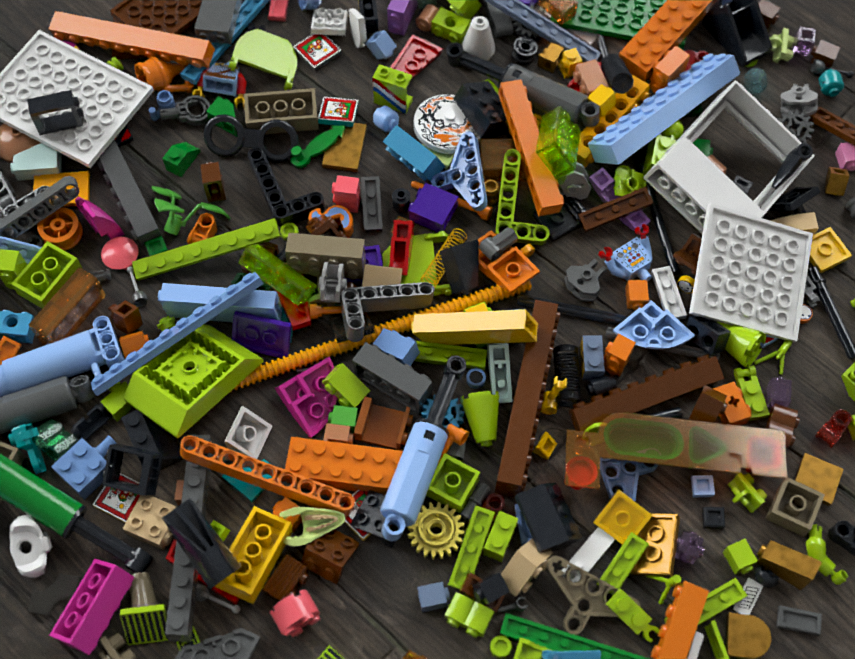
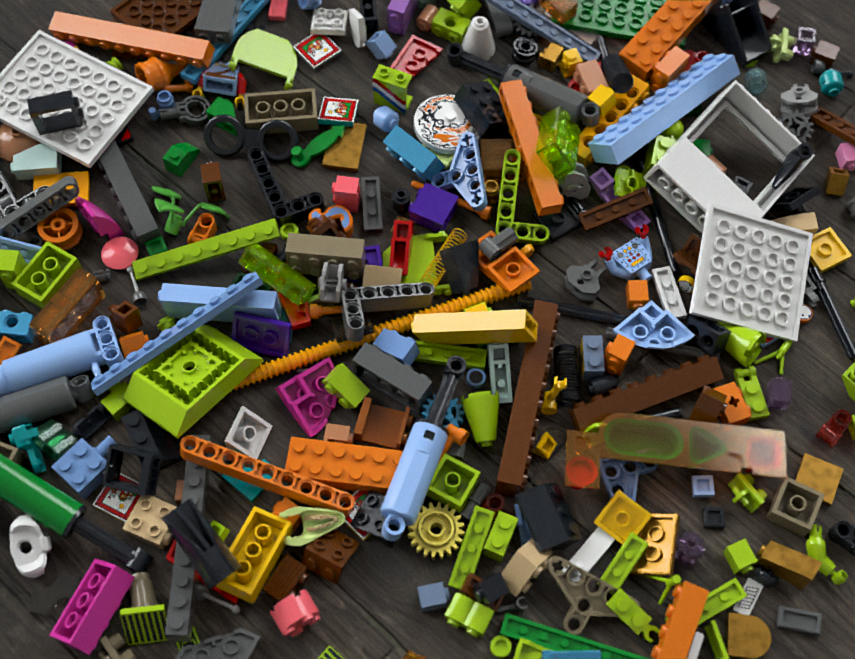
(344, 416): bright green brick -> none
(785, 420): reddish brown brick -> none

